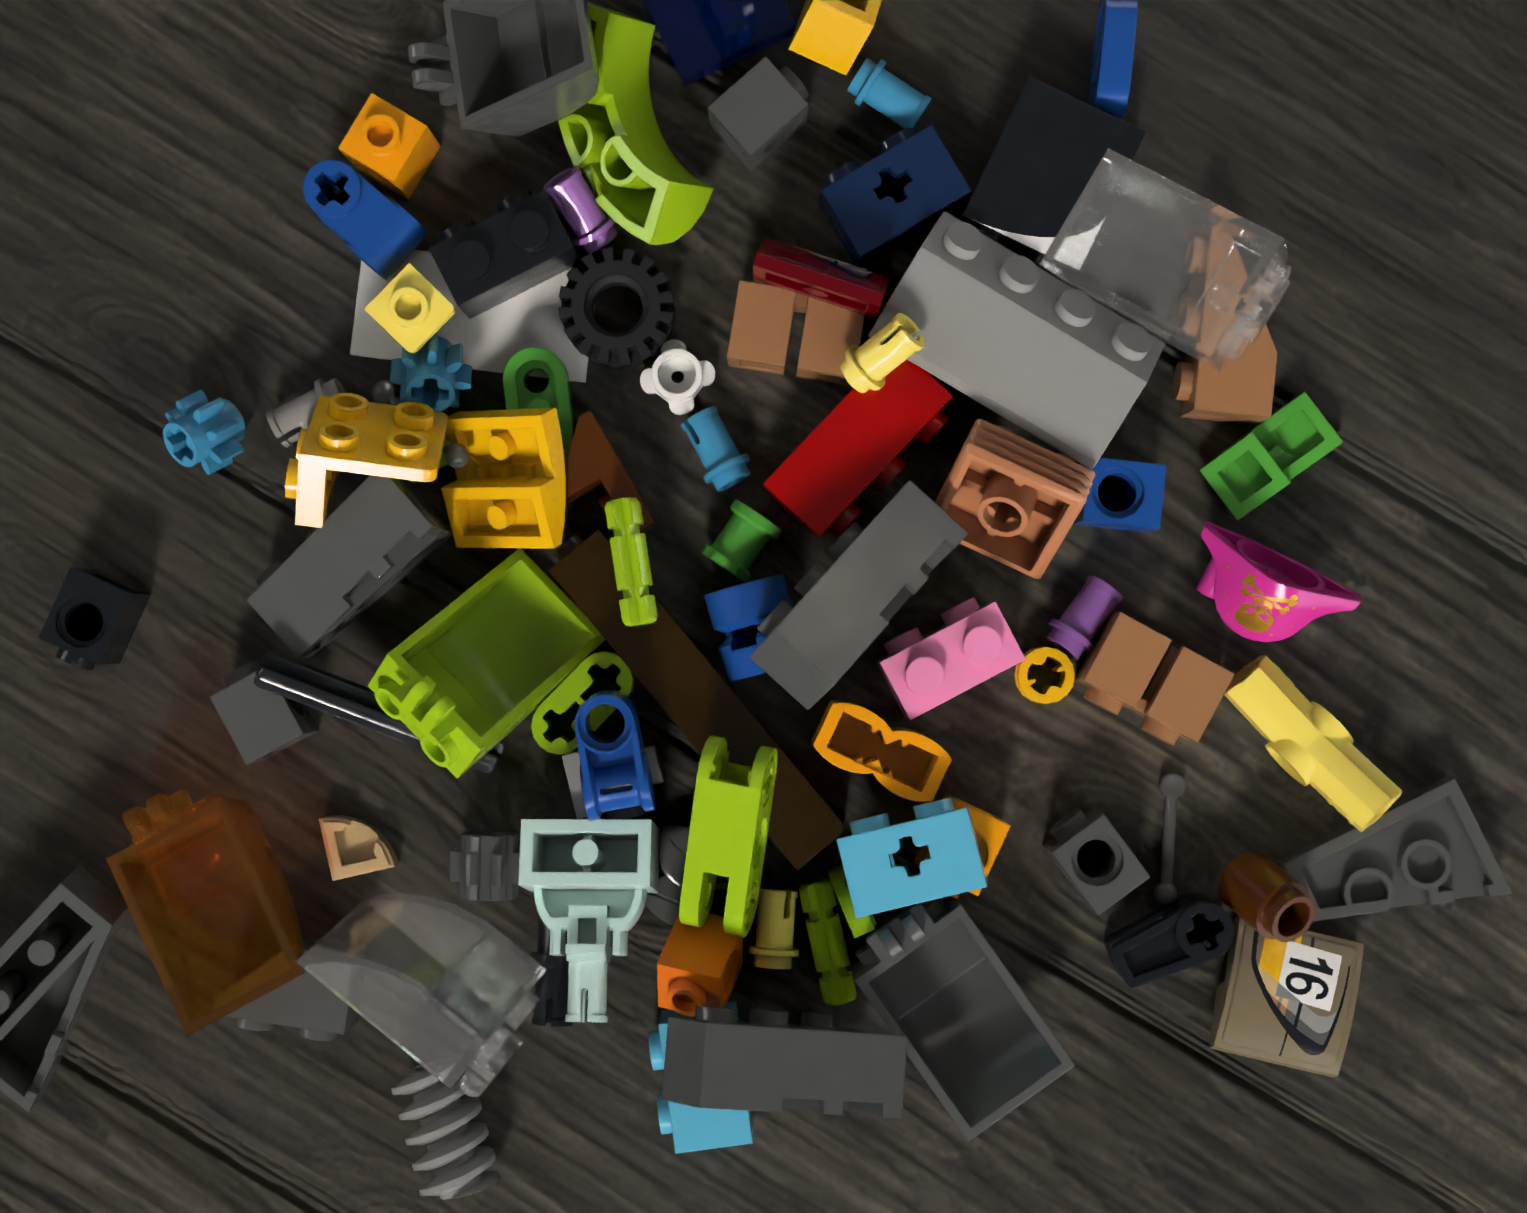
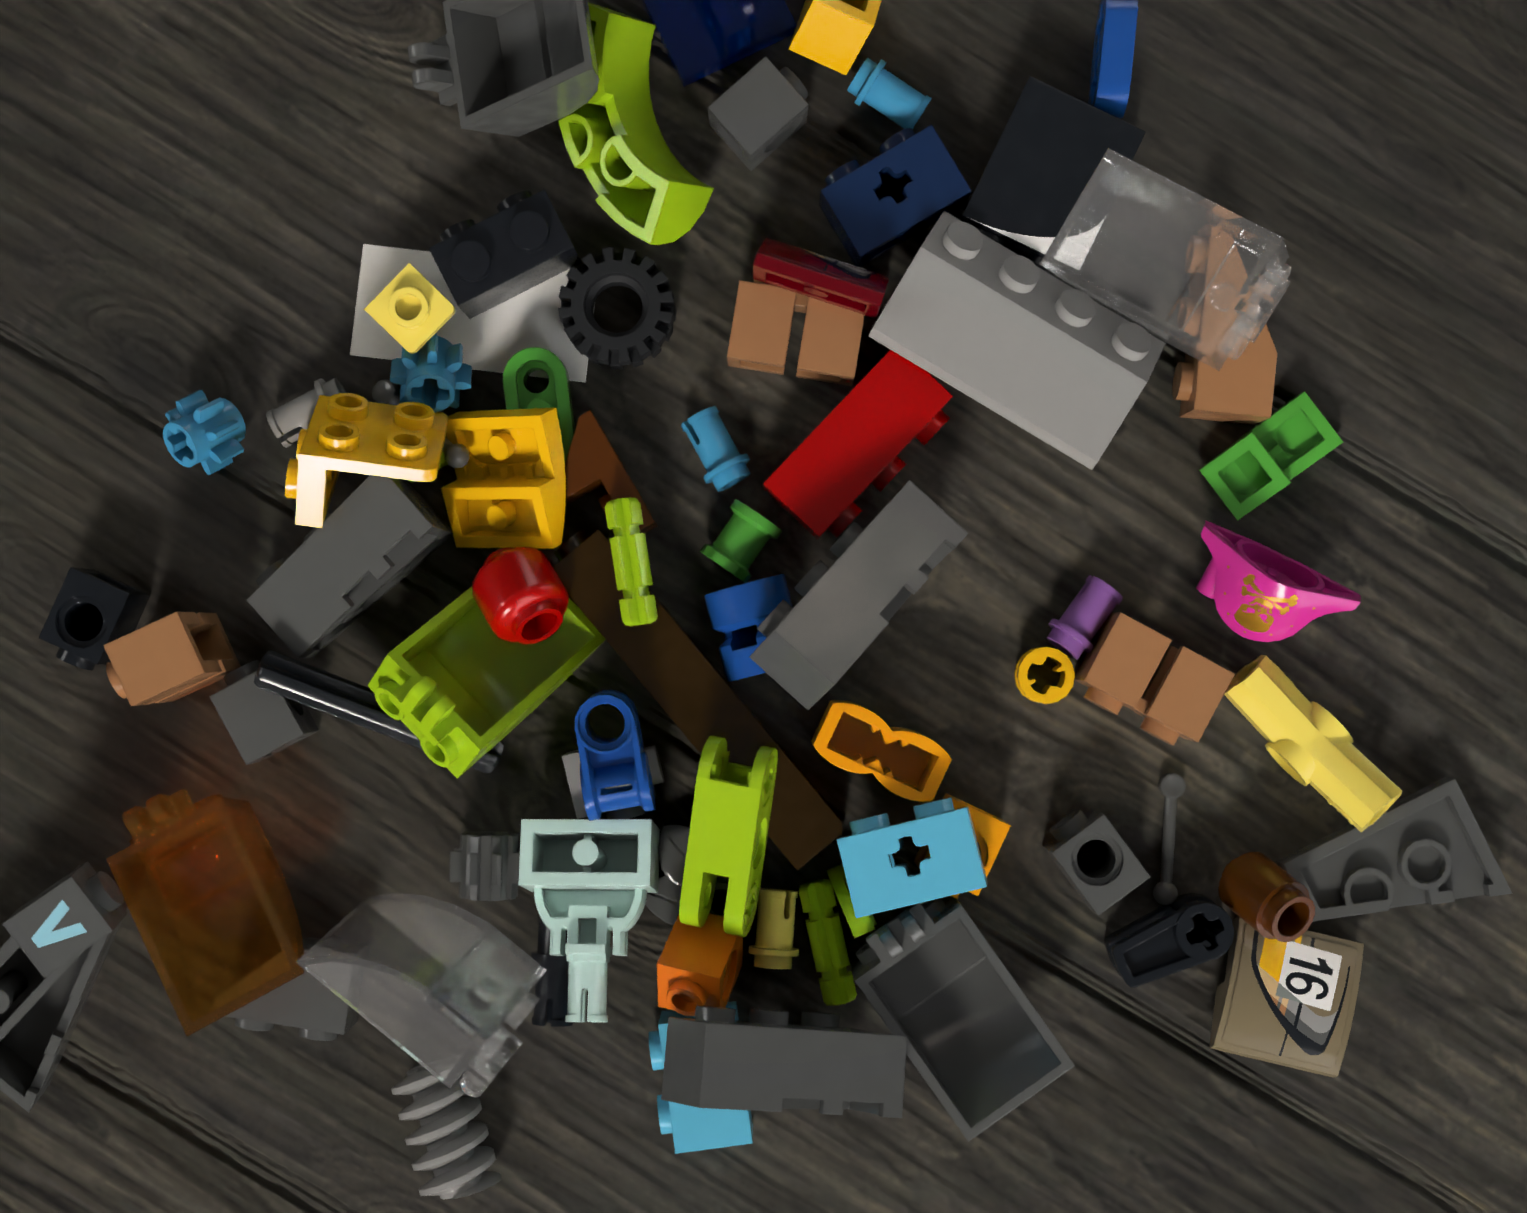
(67, 918): none -> dark grey brick
(170, 658): none -> medium nougat piece
(355, 847): tan tile -> none
(368, 221): blue piece -> none
(389, 146): light orange brick -> none
(520, 595): none -> red head
(572, 691): lime beam -> none
(577, 204): medium lavender pin -> none
(677, 359): white plate -> none
(882, 353): light yellow pin -> none
(949, 659): bright pink brick -> none
(1014, 497): nougat brick -> none
(1144, 496): blue brick -> none

